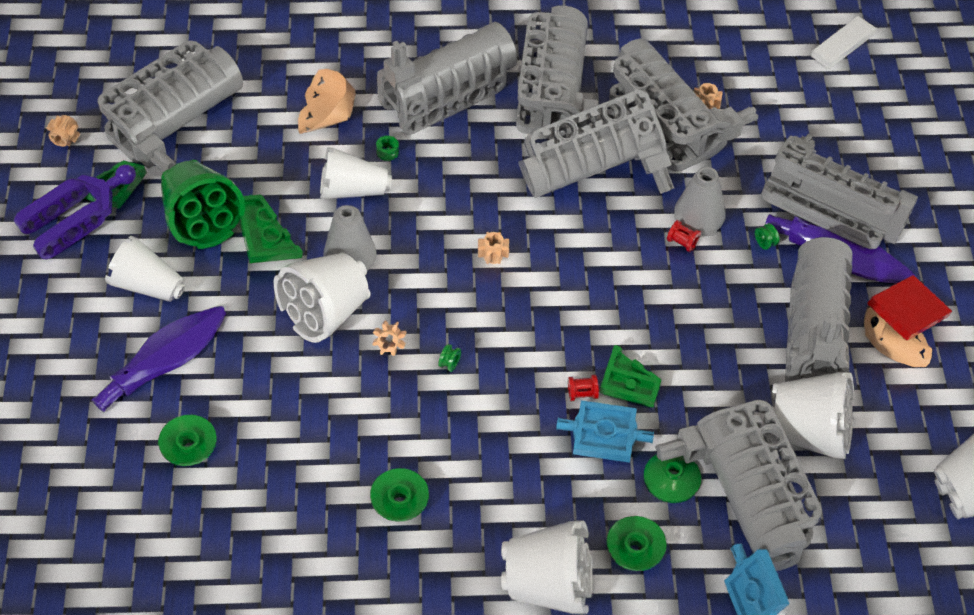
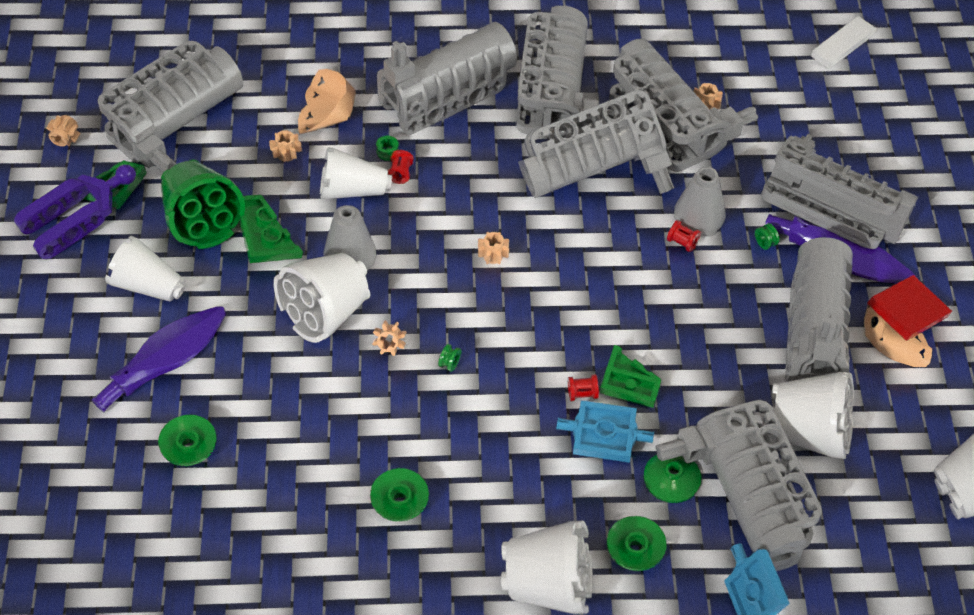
(285, 145): none -> light nougat gear
(400, 166): none -> red bush

